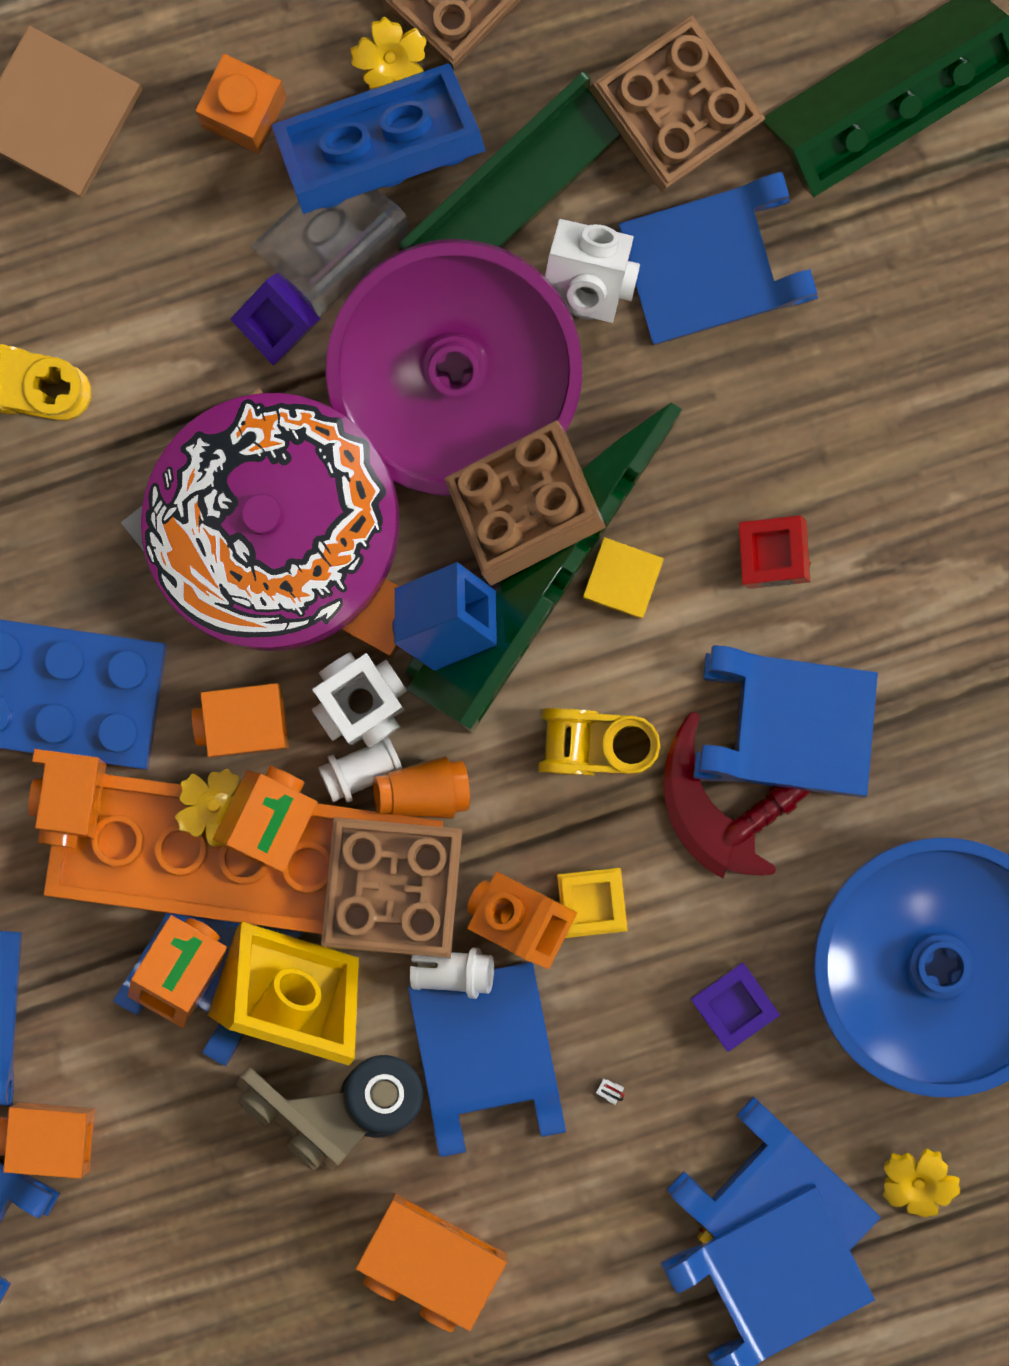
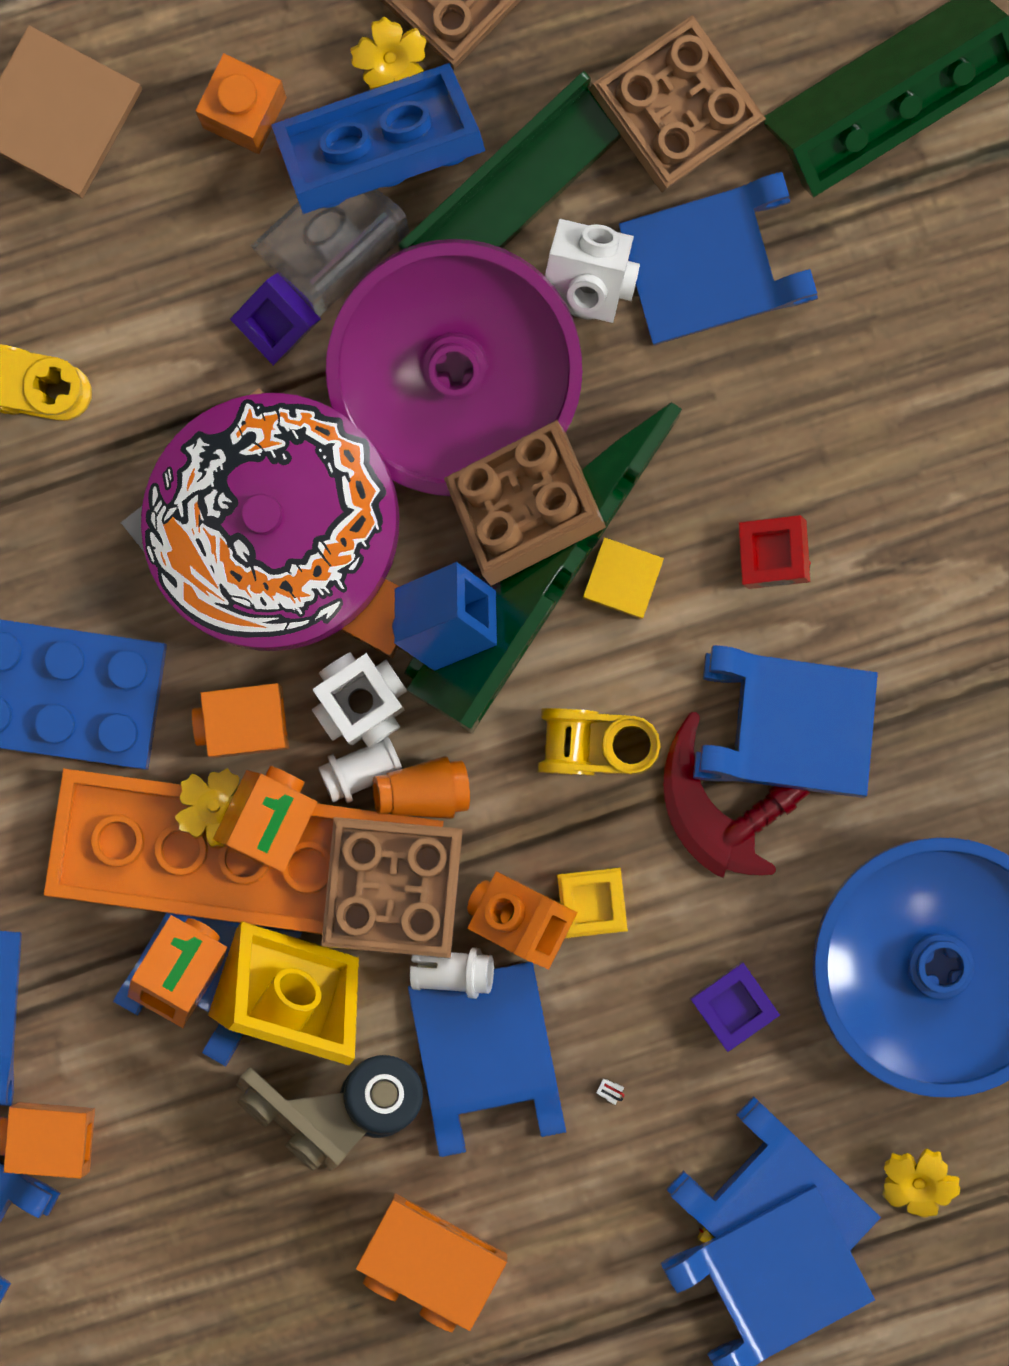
(66, 797): orange brick -> none

